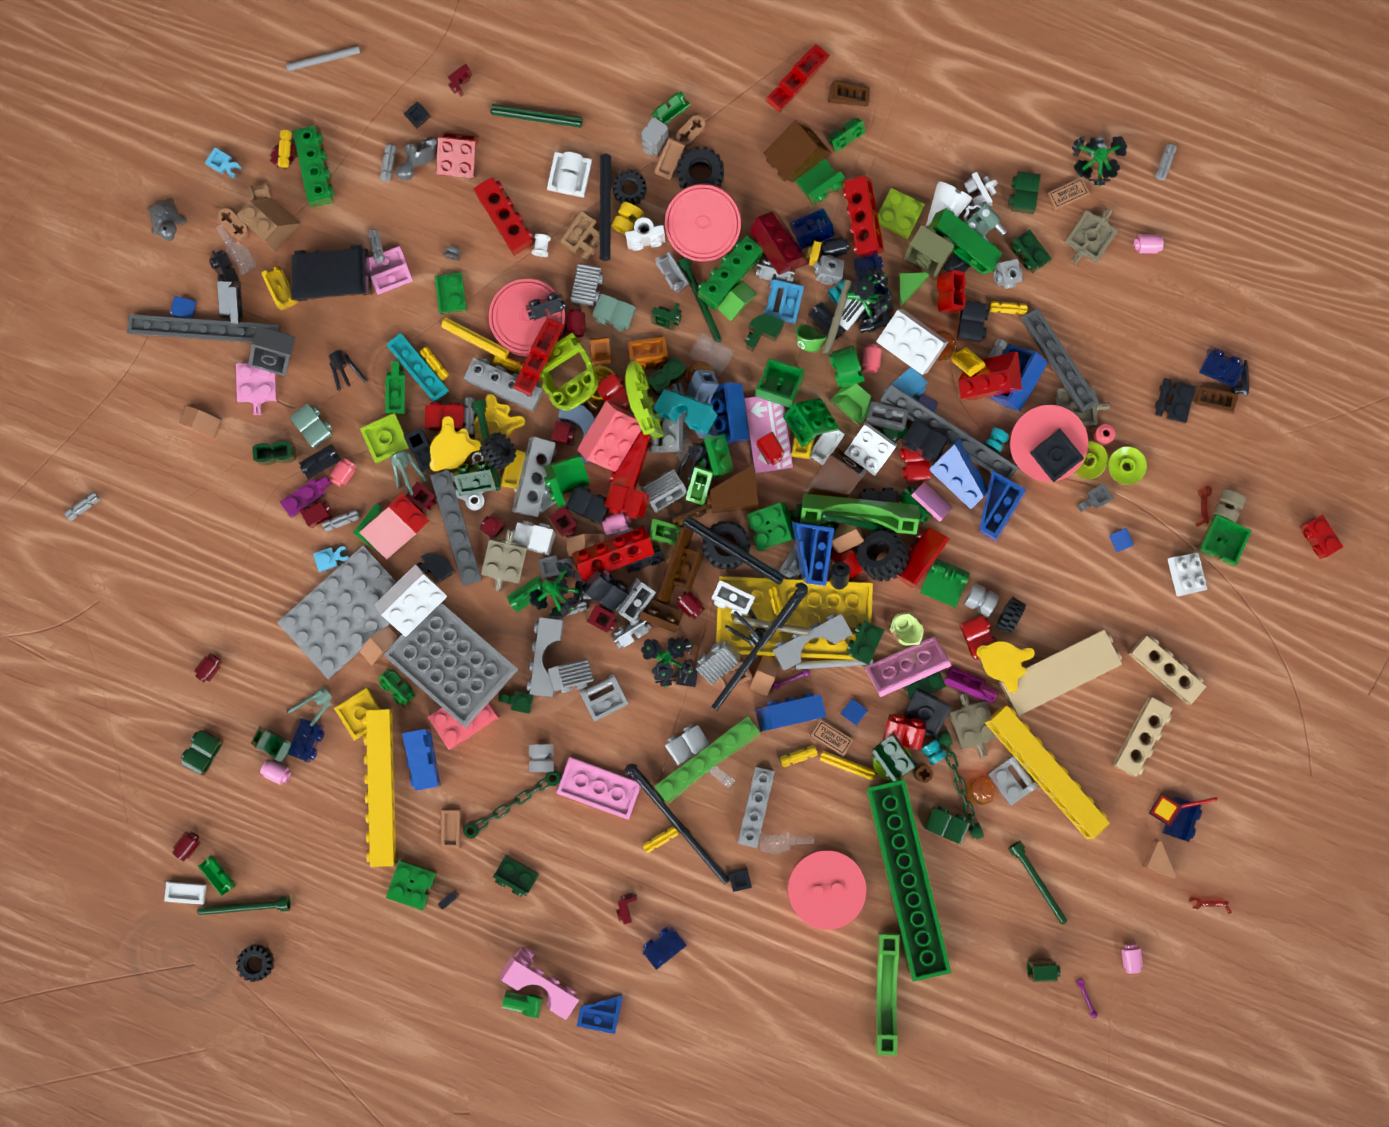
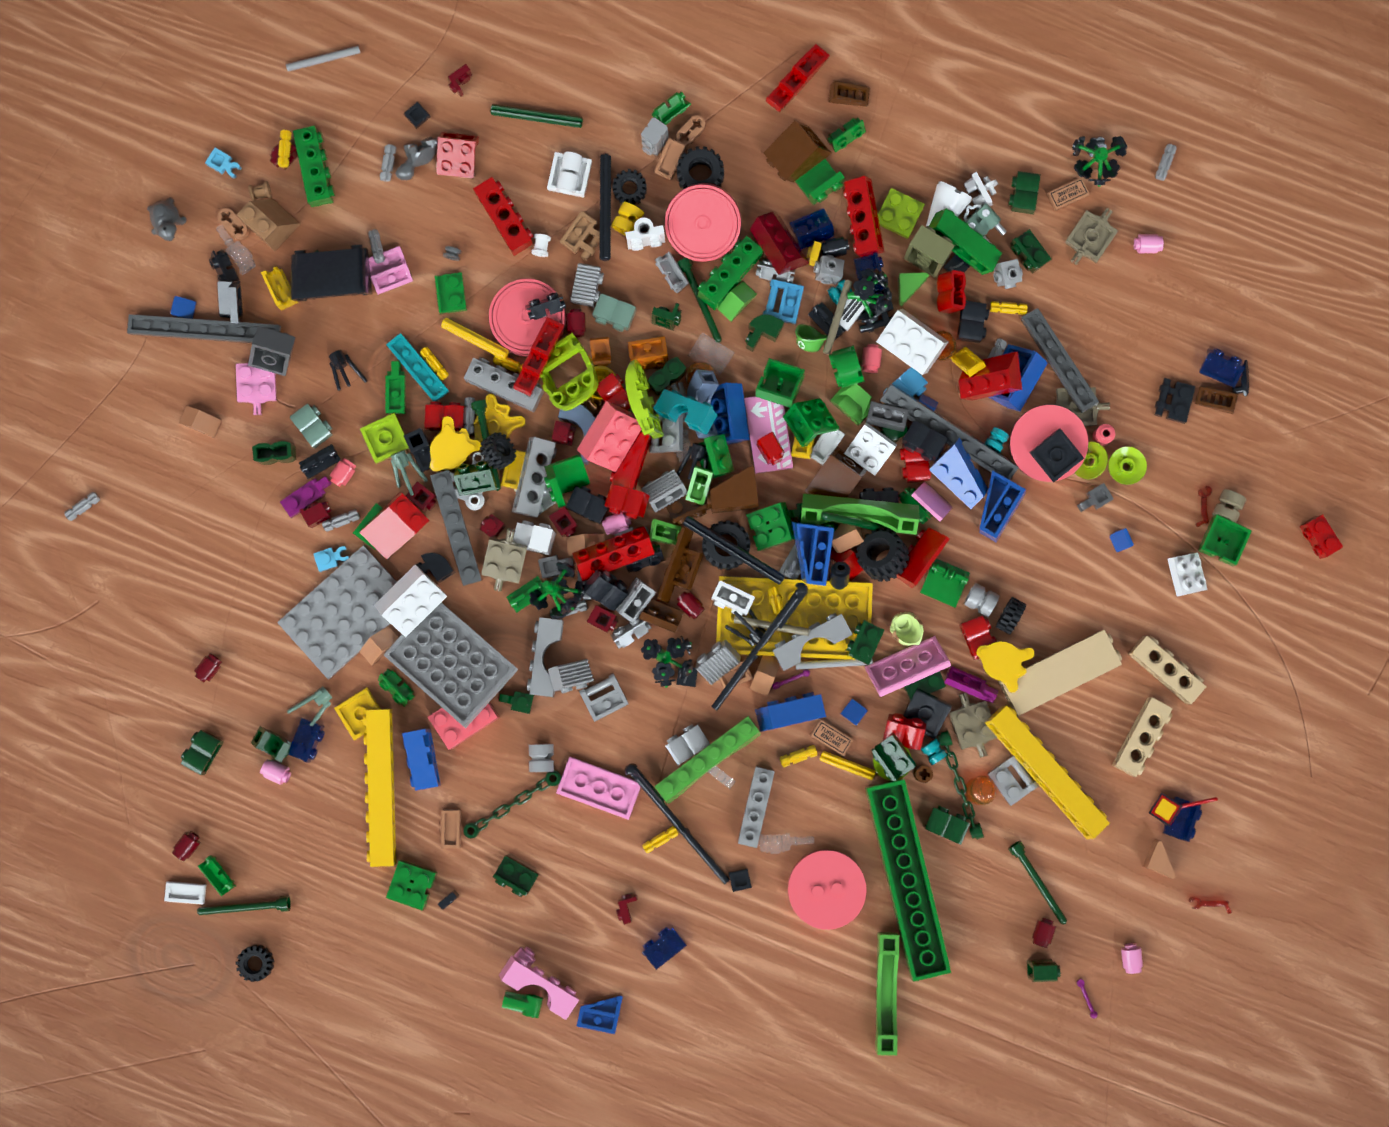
(1043, 932): none -> dark red brick

